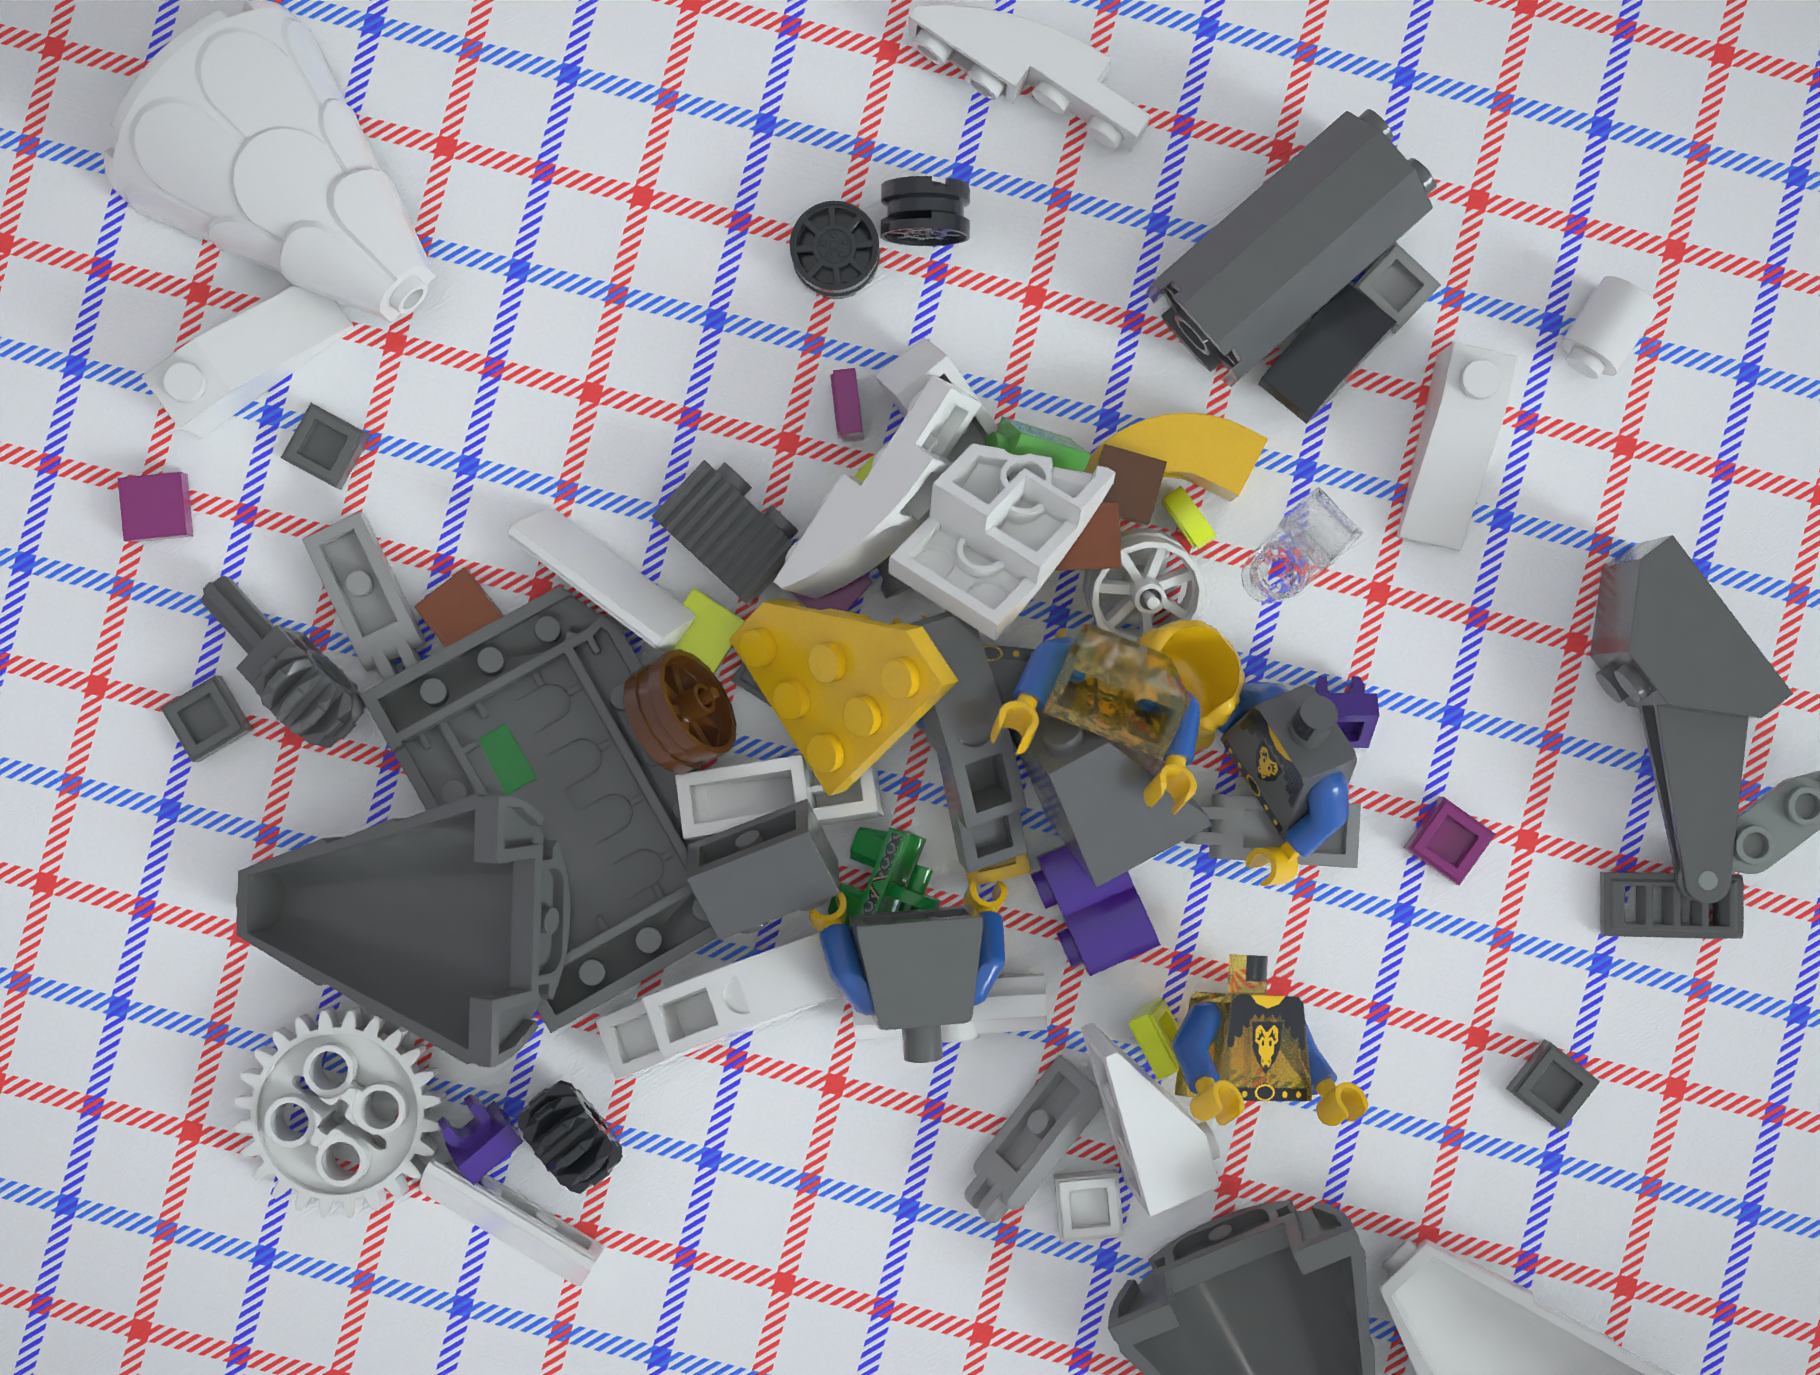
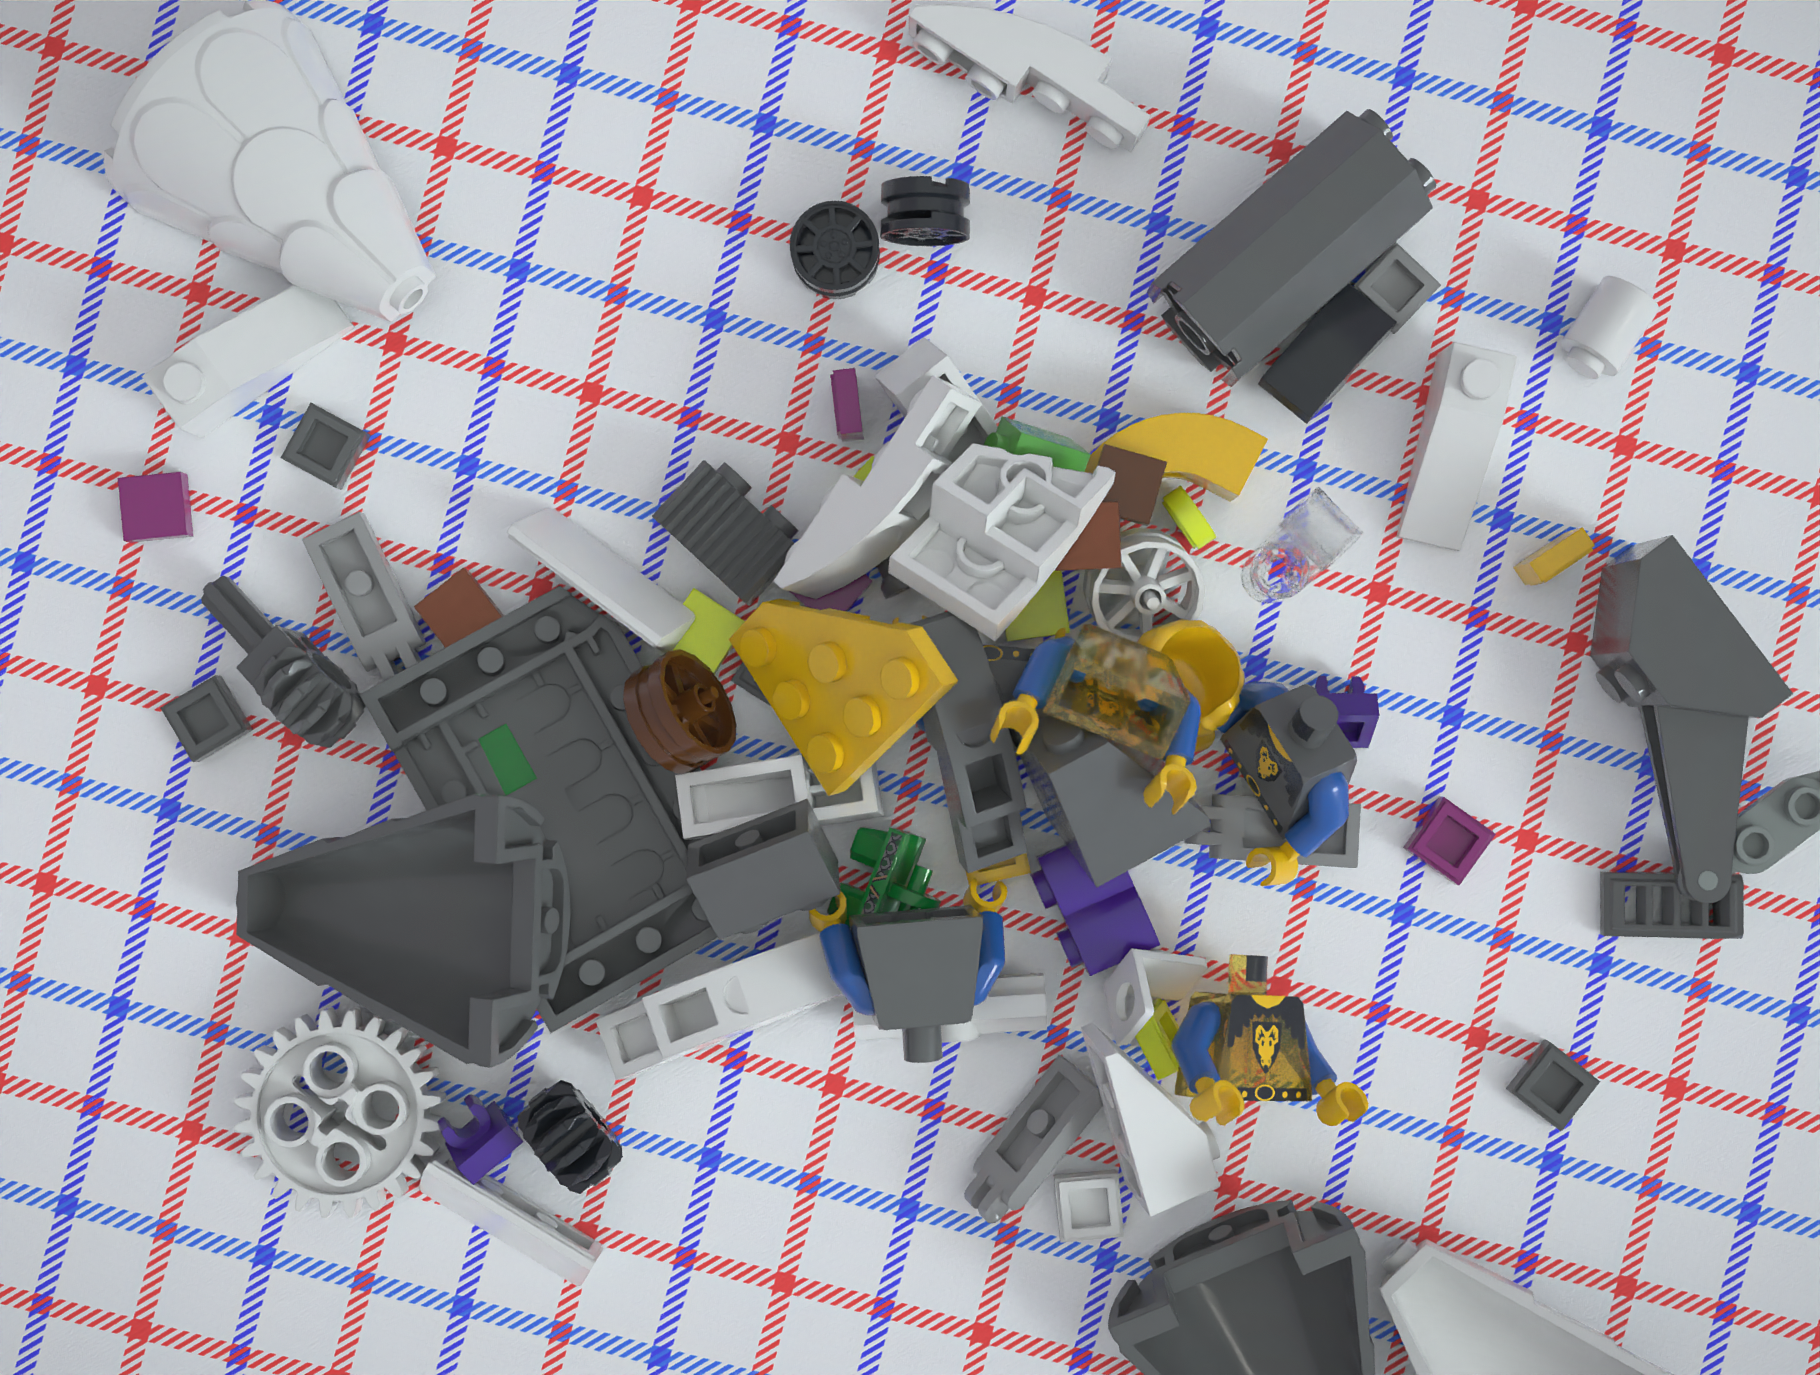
(1043, 614): none -> neon yellow tile
(1147, 977): none -> white bracket
(1554, 557): none -> yellow tile

